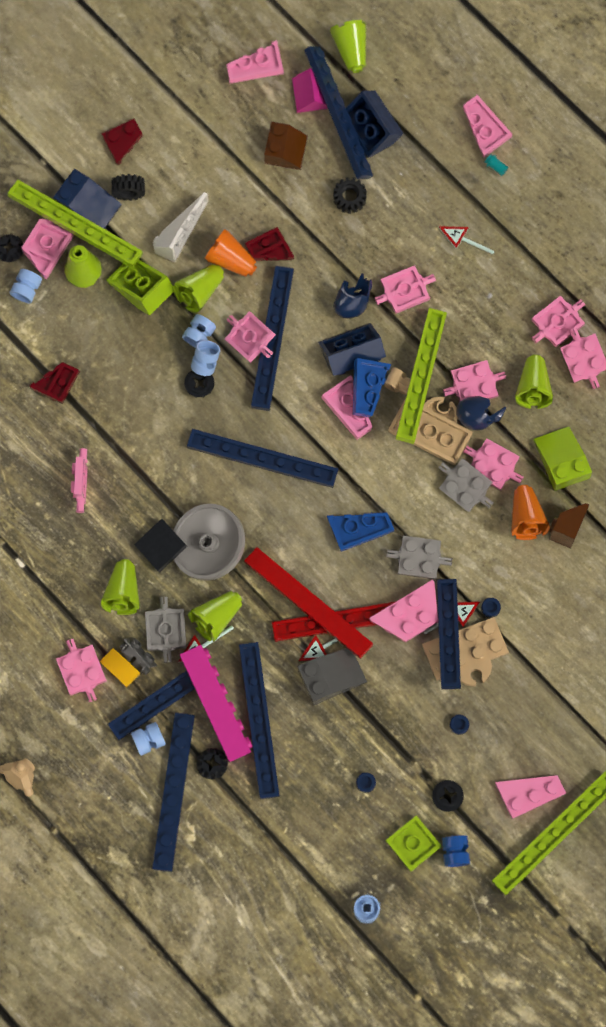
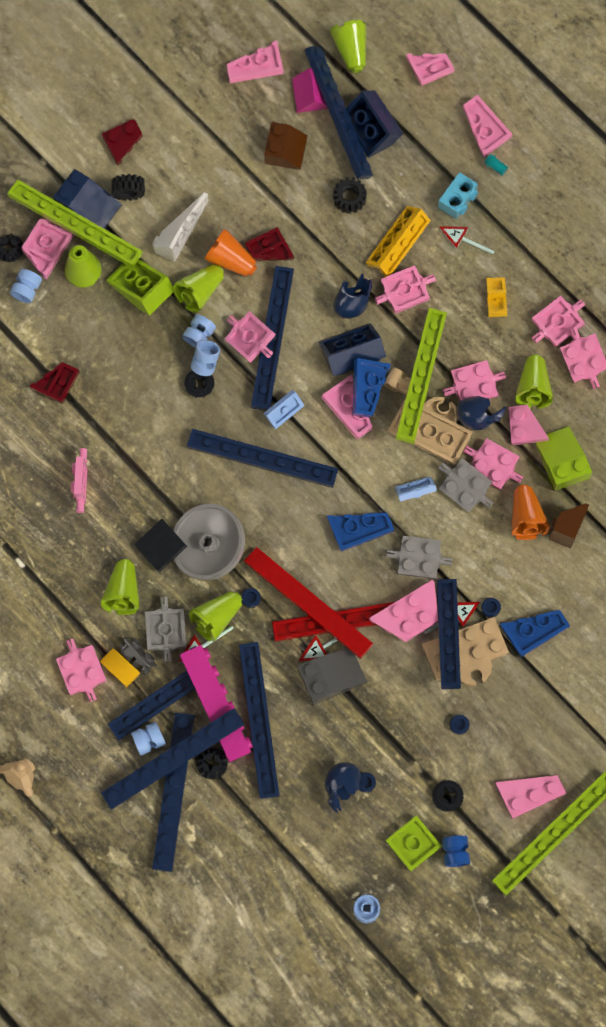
(172, 758): none -> dark blue plate
(251, 598): none -> dark blue tile
(284, 409): none -> light blue plate
(342, 780): none -> dark blue helmet
(401, 240): none -> yellow fence
(415, 489): none -> light blue plate
(430, 67): none -> bright pink wing
(454, 194): none -> medium azure brick
(496, 297): none -> yellow slope
(525, 426): none -> bright pink wing
(534, 631): none -> blue wing

